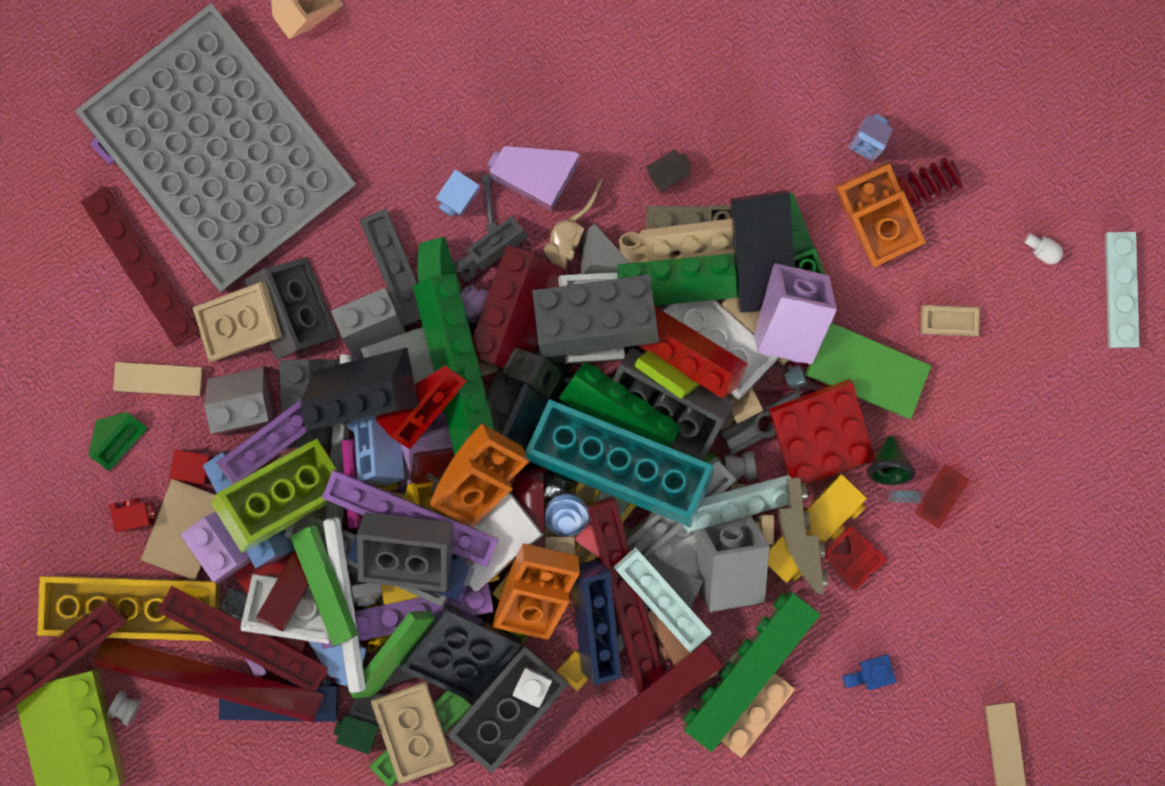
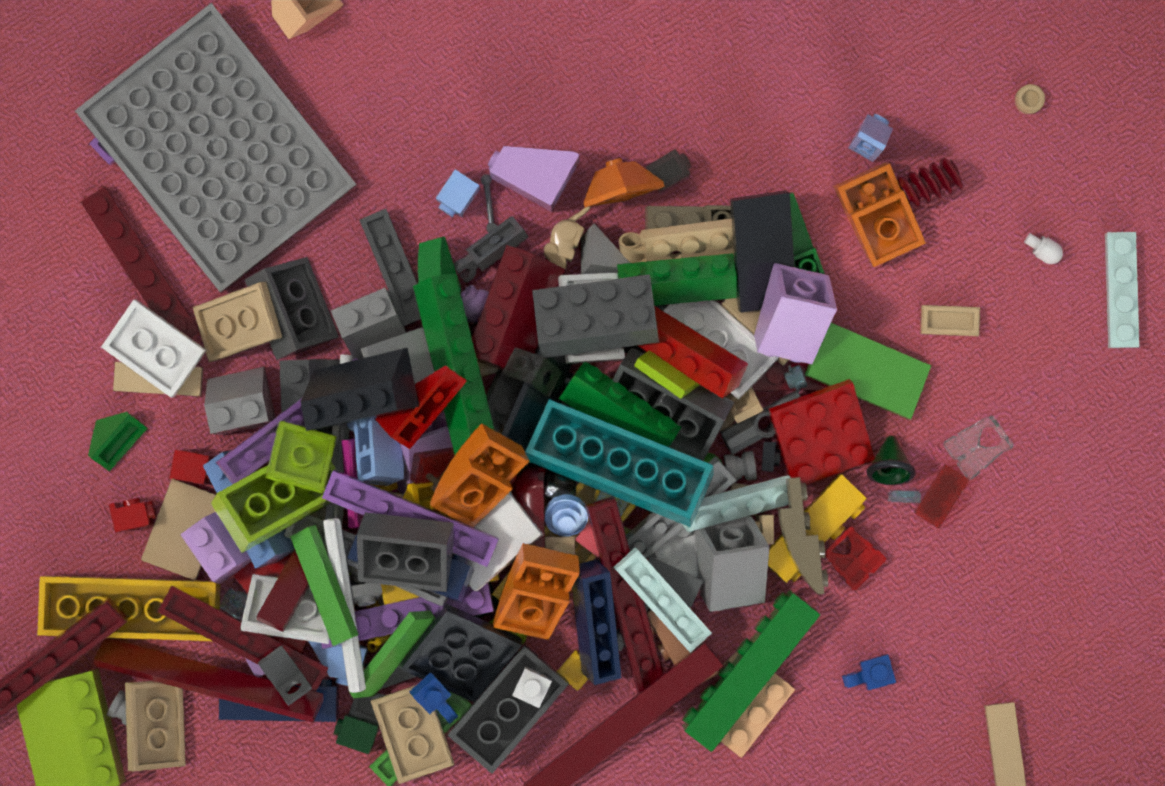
(153, 348): none -> white plate
(154, 726): none -> tan tile
(284, 674): none -> dark grey bracket
(301, 457): none -> lime tile
(433, 695): none -> blue plate
(620, 183): none -> orange slope
(770, 456): none -> black plate
(969, 452): none -> clear piece
(1029, 99): none -> tan tile

